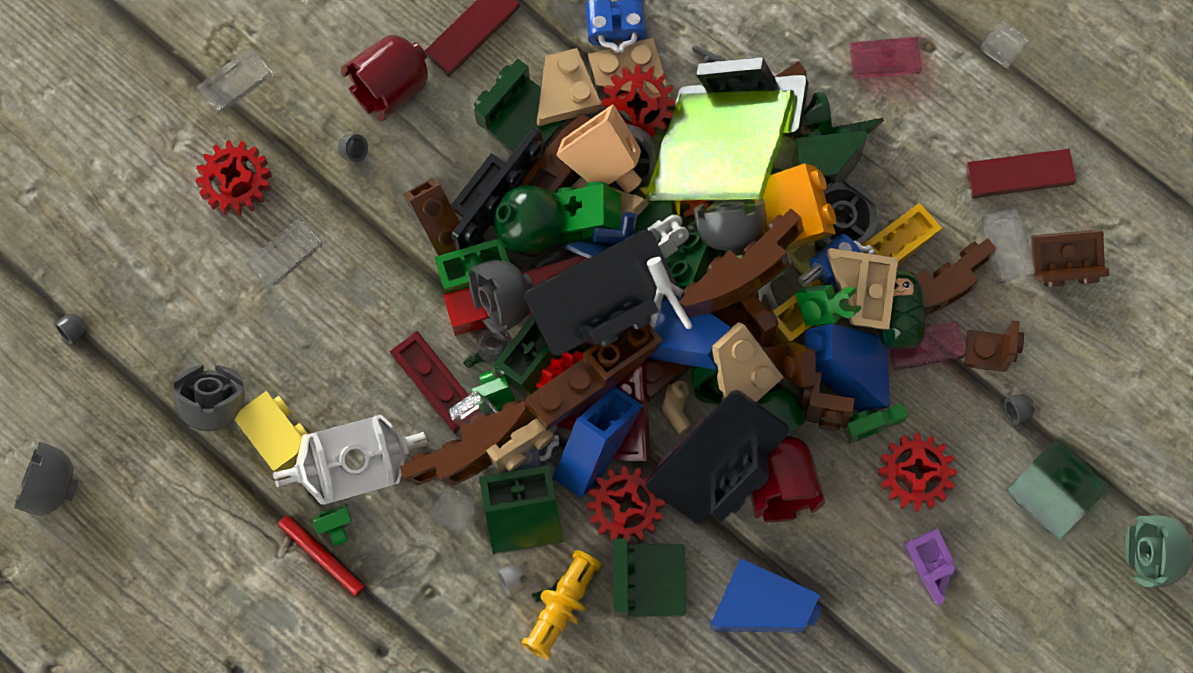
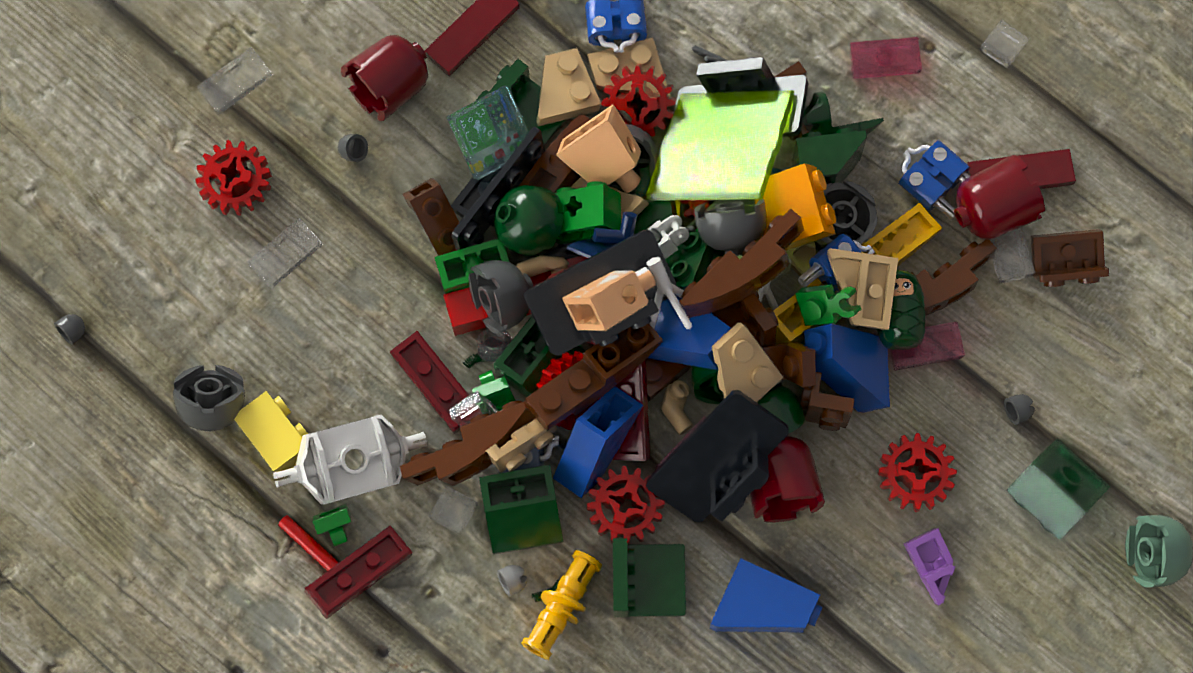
(46, 481): dark grey cylinder -> none
(358, 572): none -> dark red tile
(488, 131): none -> clear light blue tile
(542, 264): none -> tan arm
(609, 299): none -> light nougat torso
(646, 173): none -> dark green leg
(867, 424): green plate -> none
(934, 176): none -> blue piece
(993, 350): reddish brown bracket -> none
(998, 200): none -> dark red cylinder

